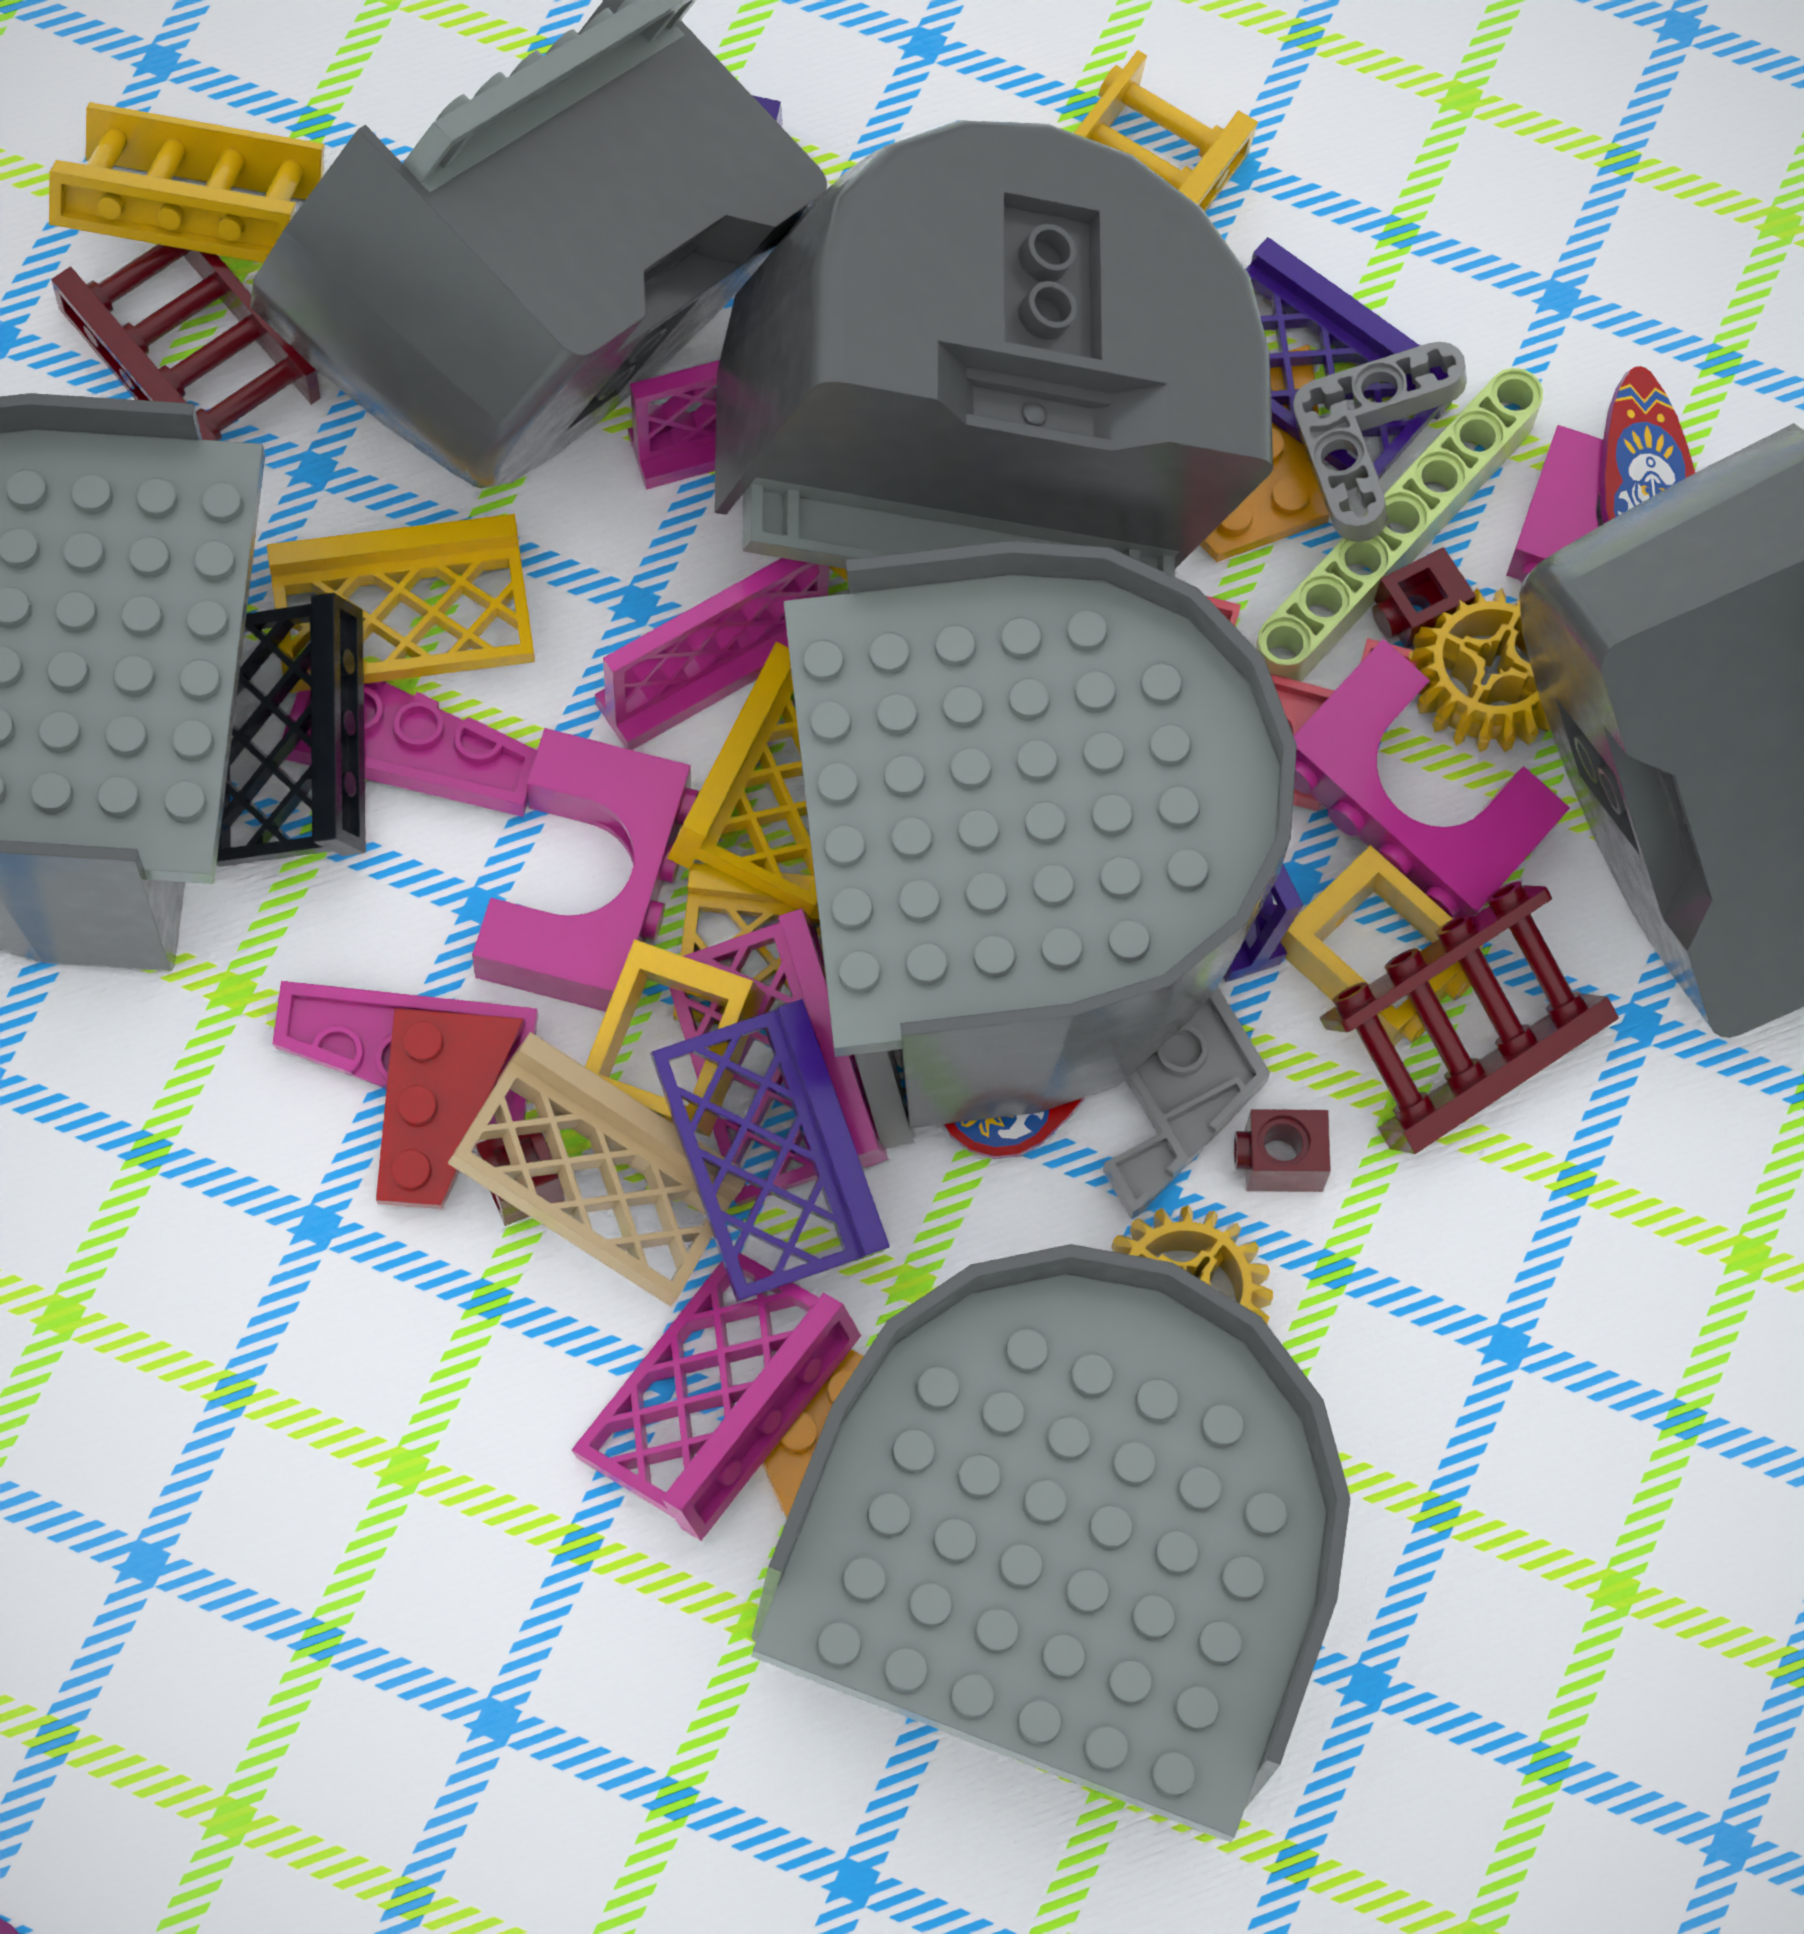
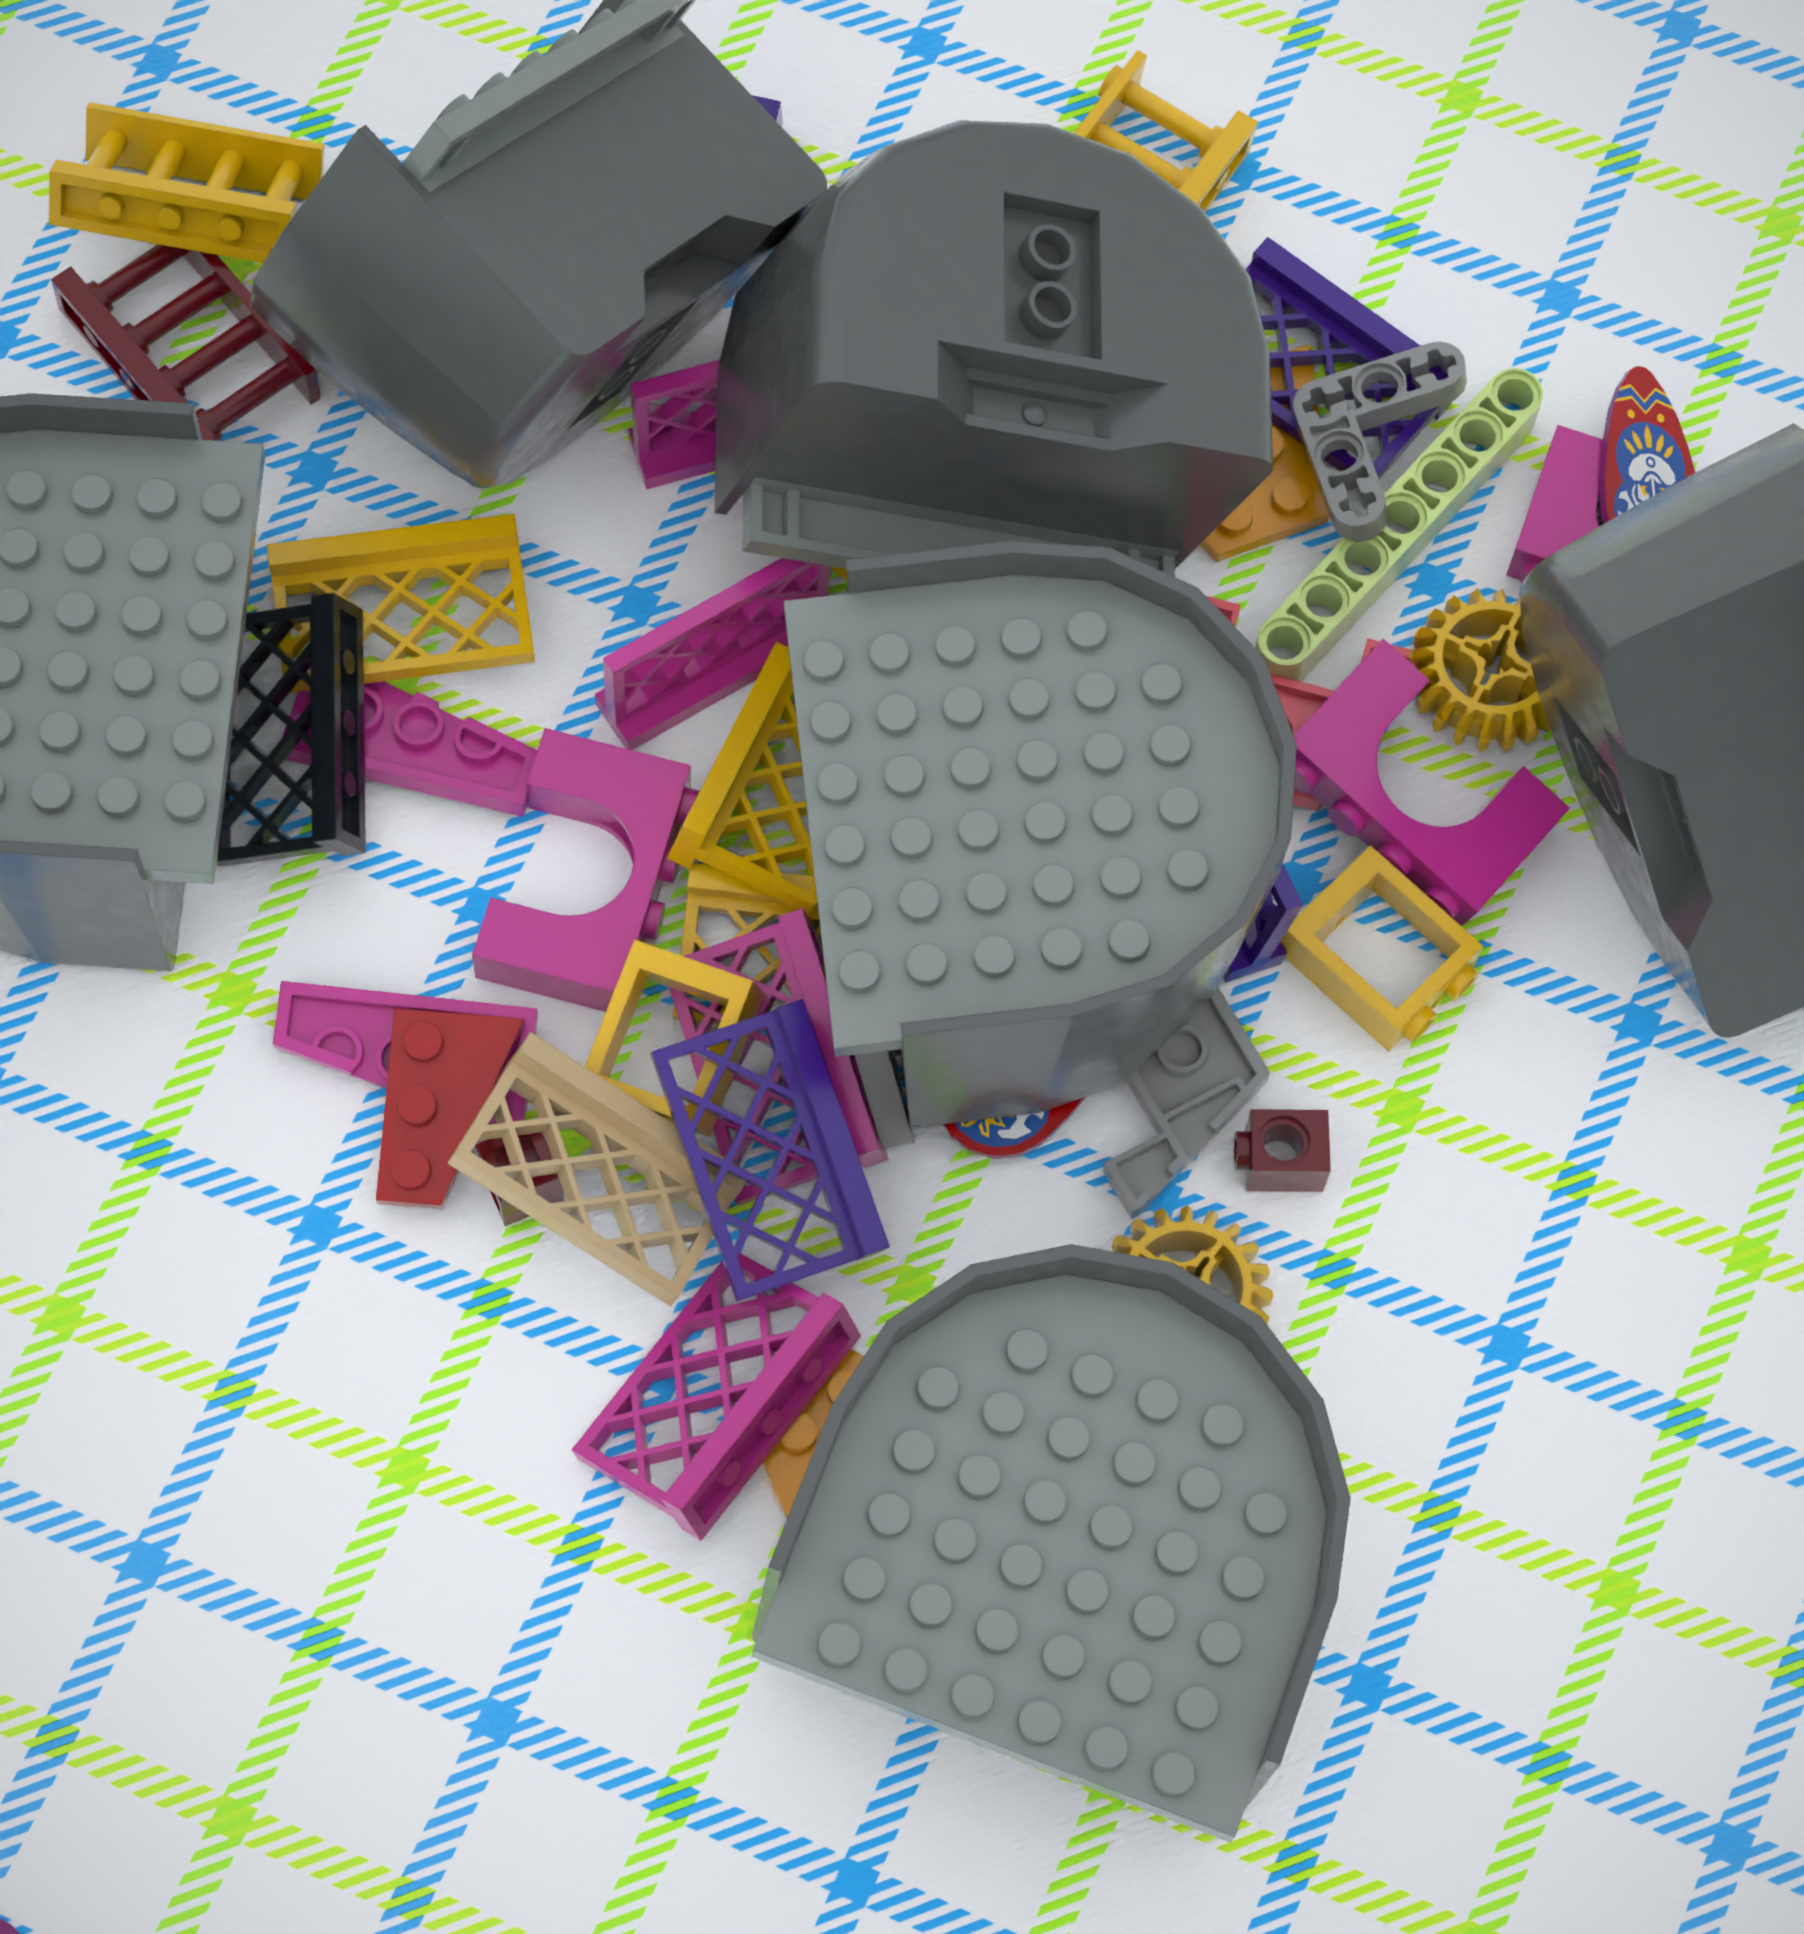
(1428, 583): dark red brick -> none
(1520, 1048): dark red fence -> none

